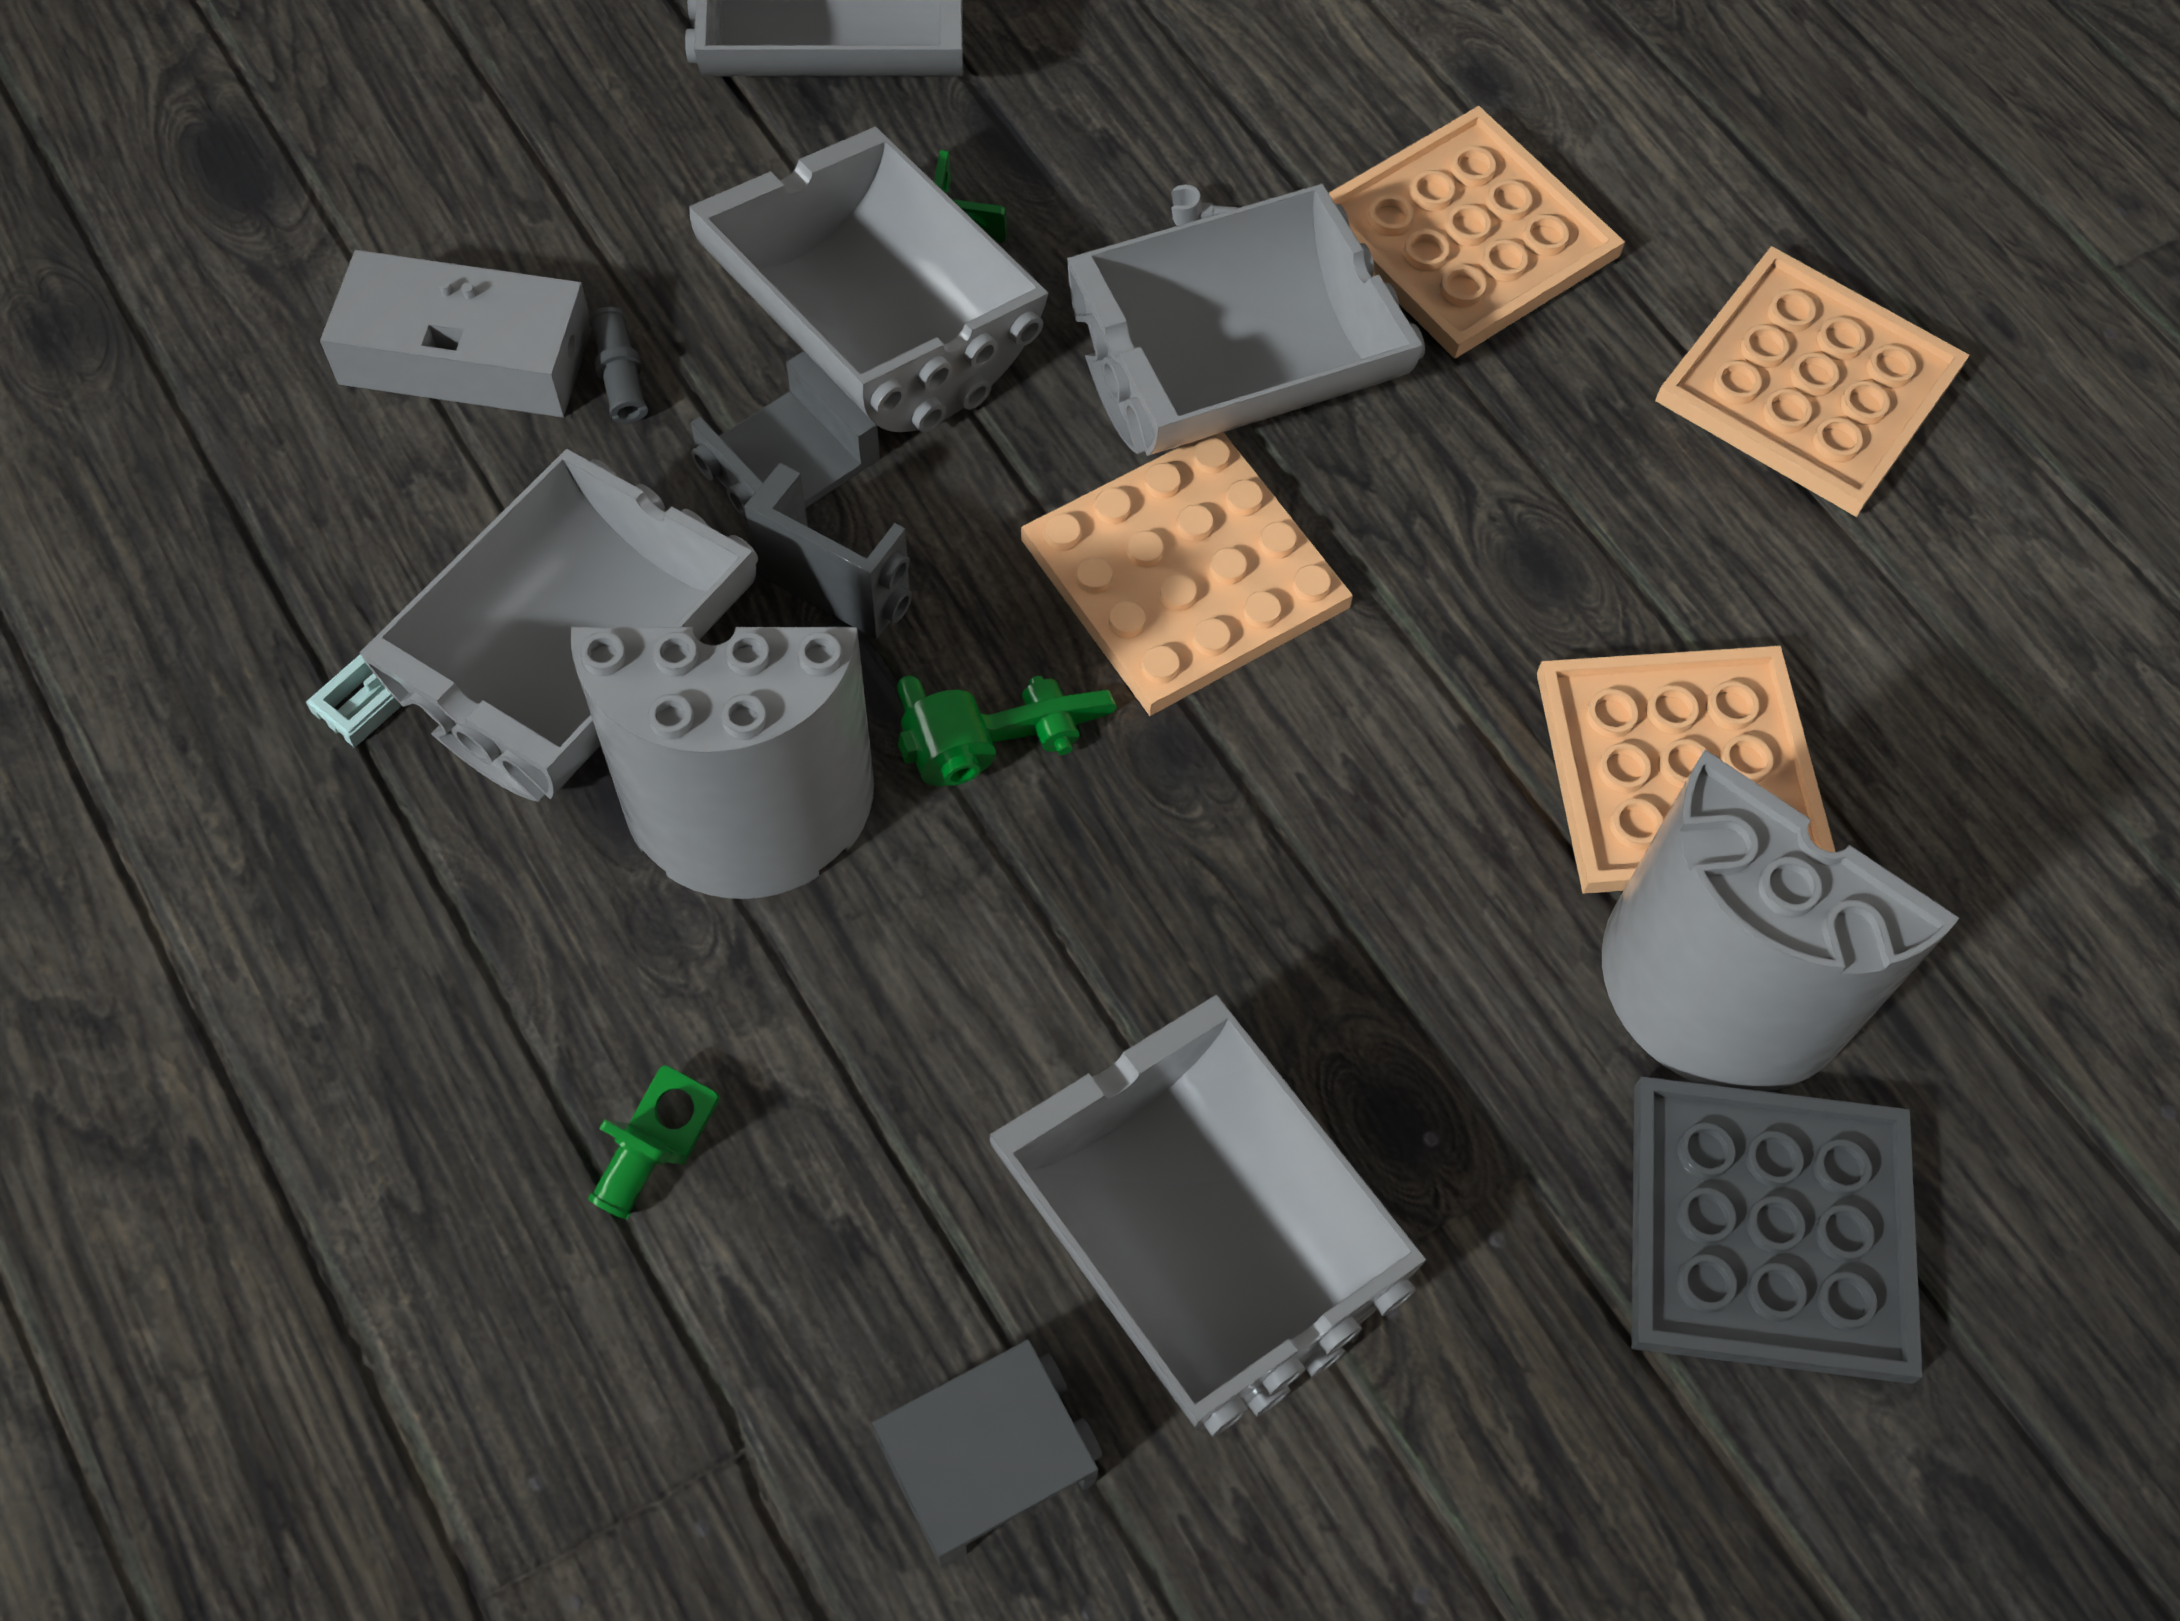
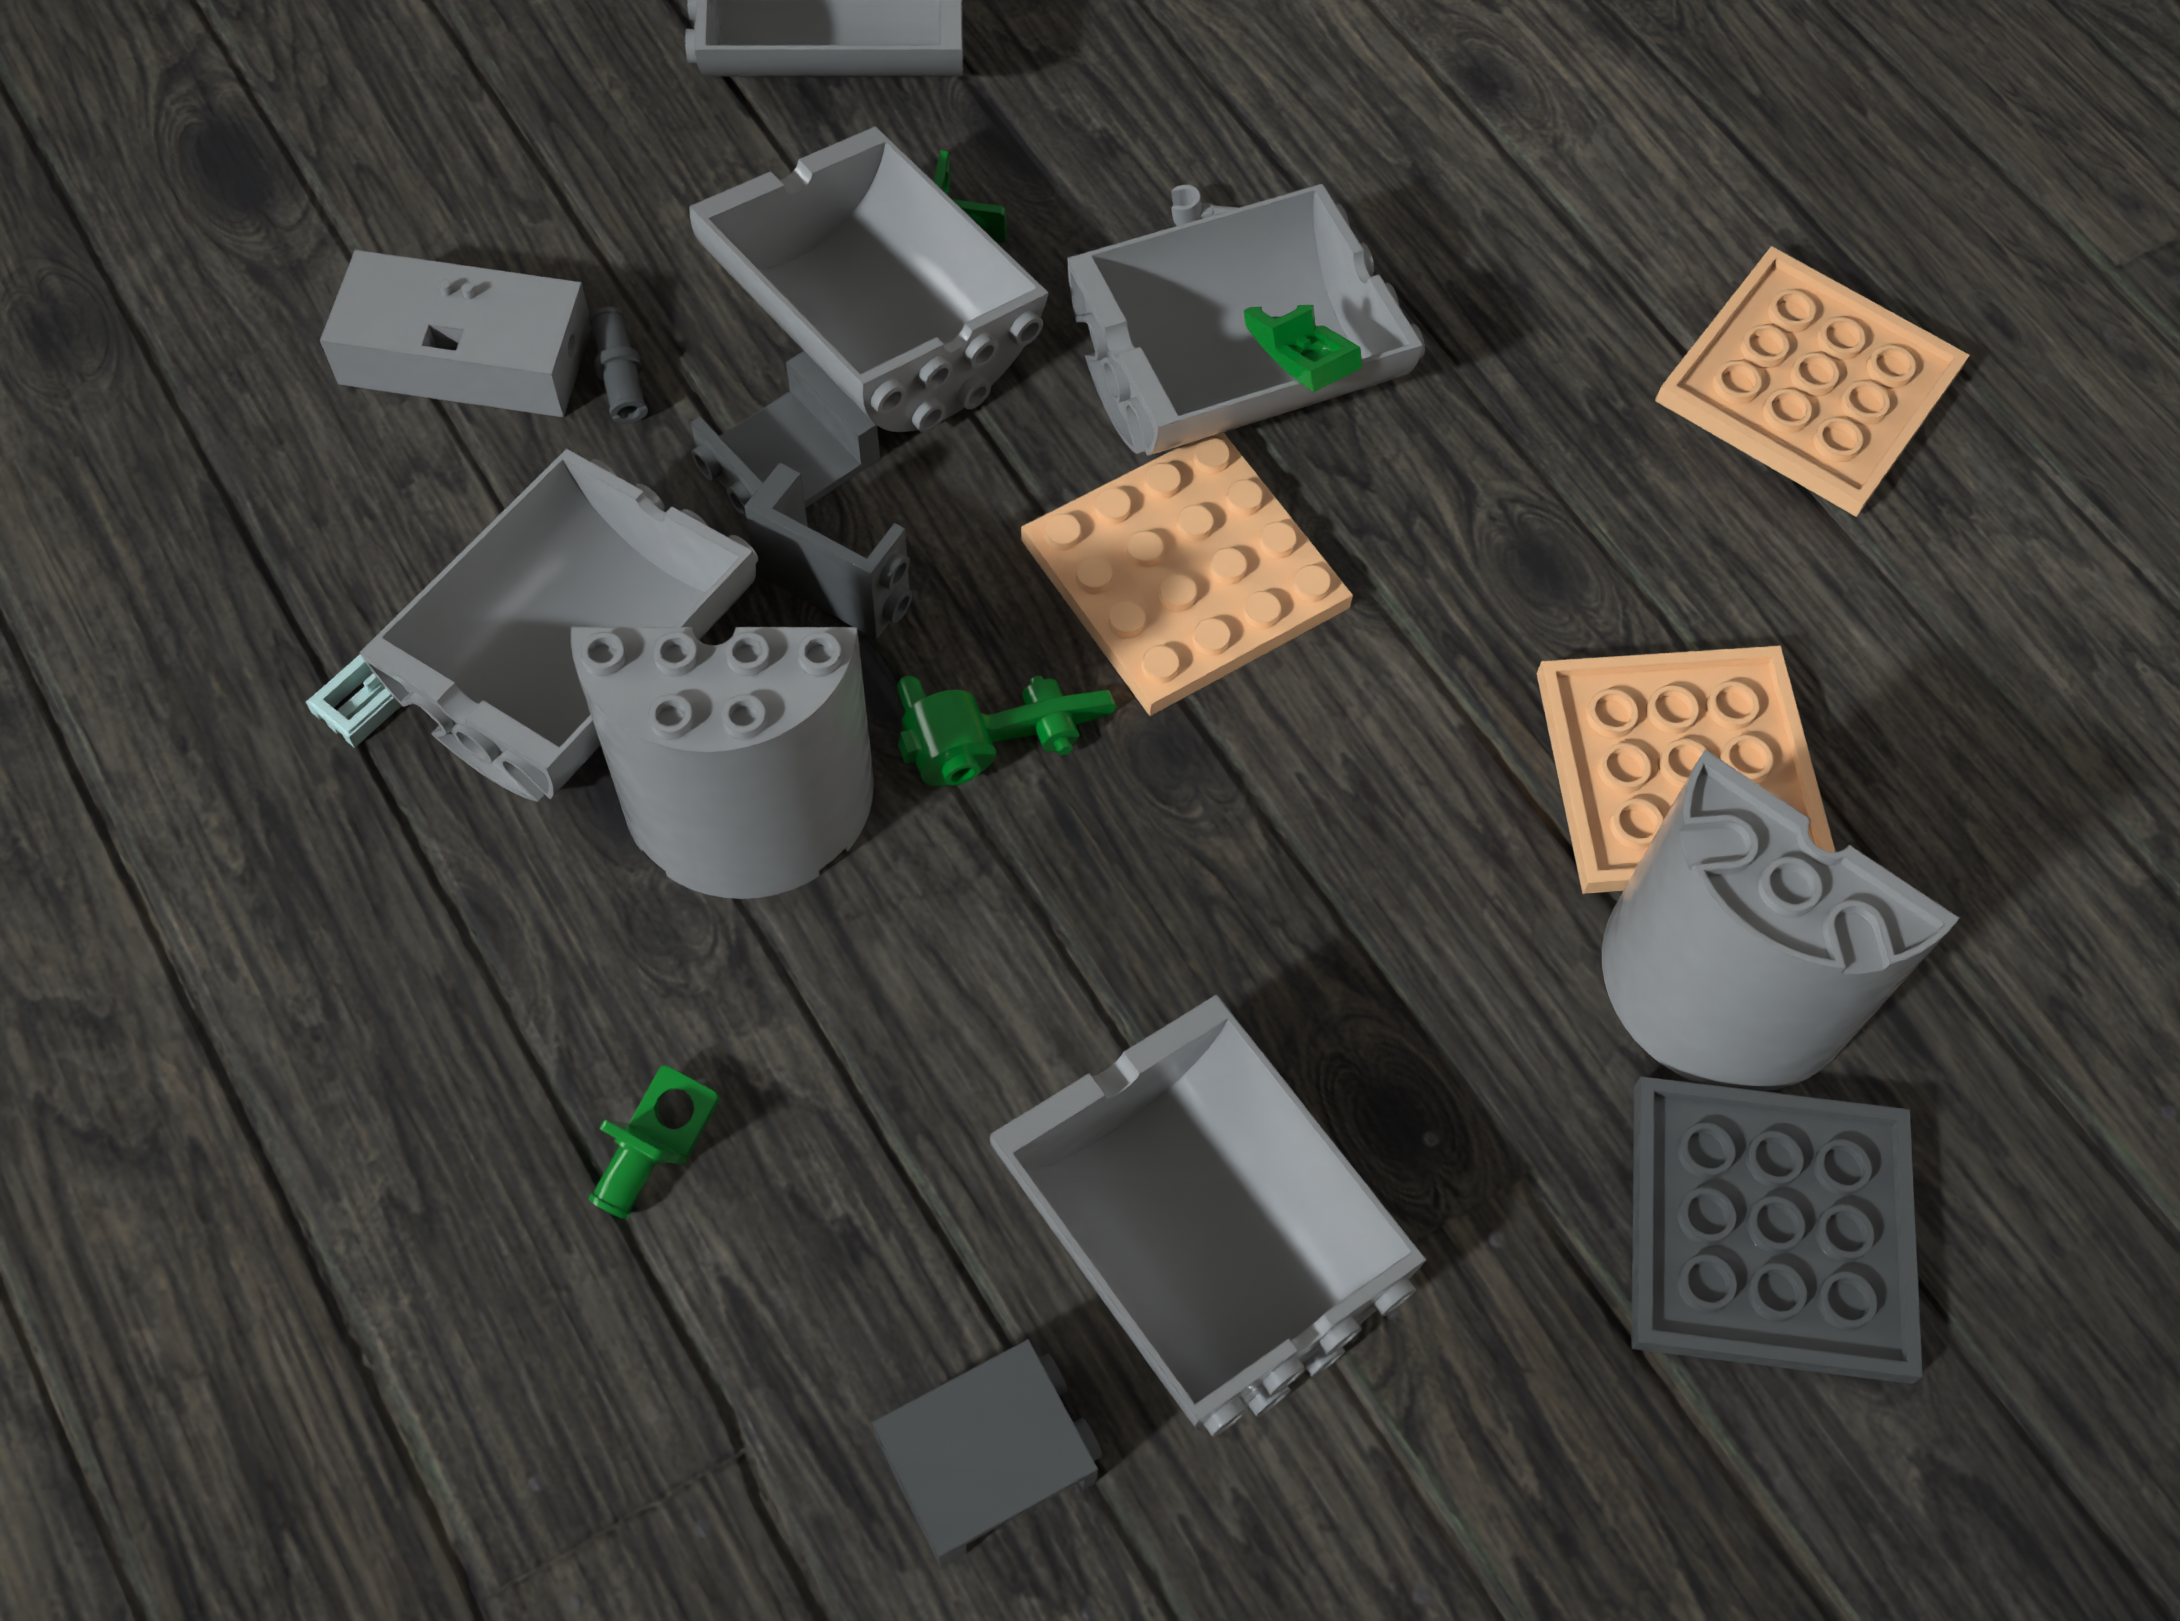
(1305, 351): none -> green slope
(1473, 230): light nougat plate -> none

